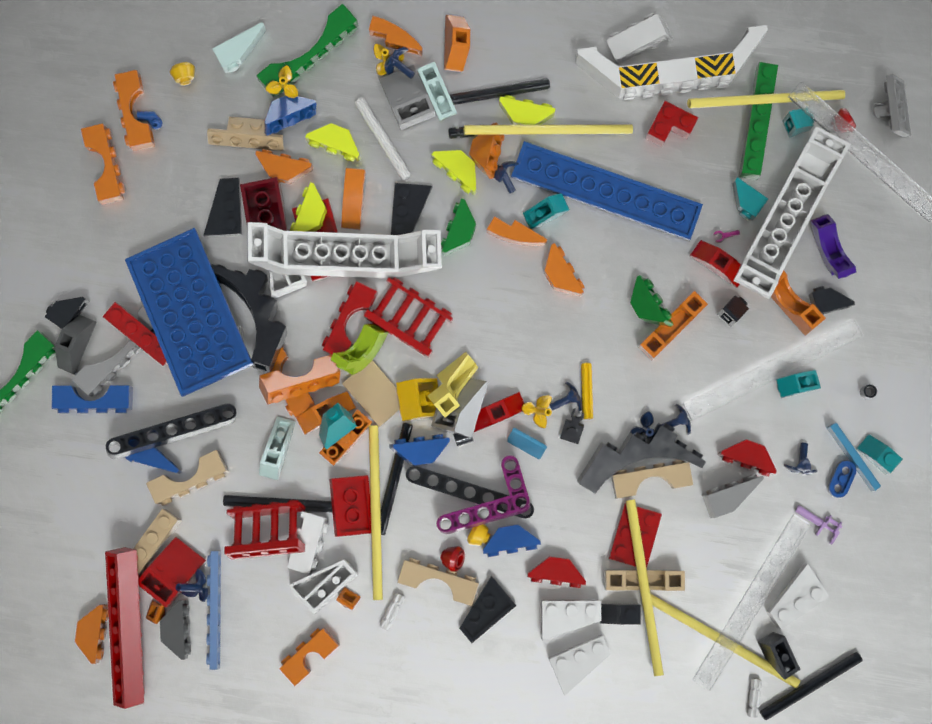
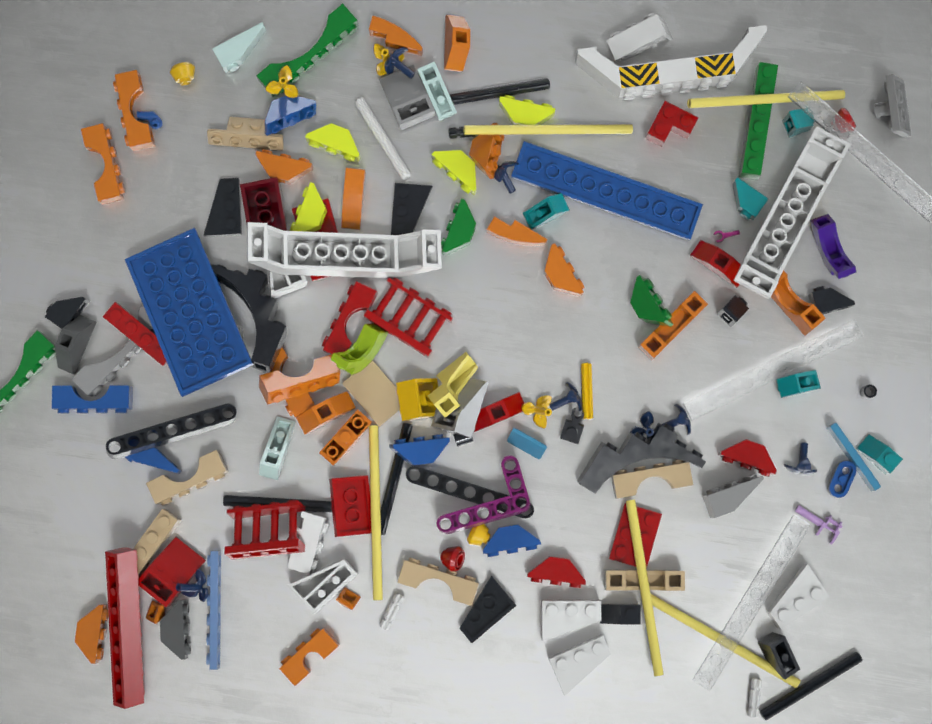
(335, 425): teal slope -> none

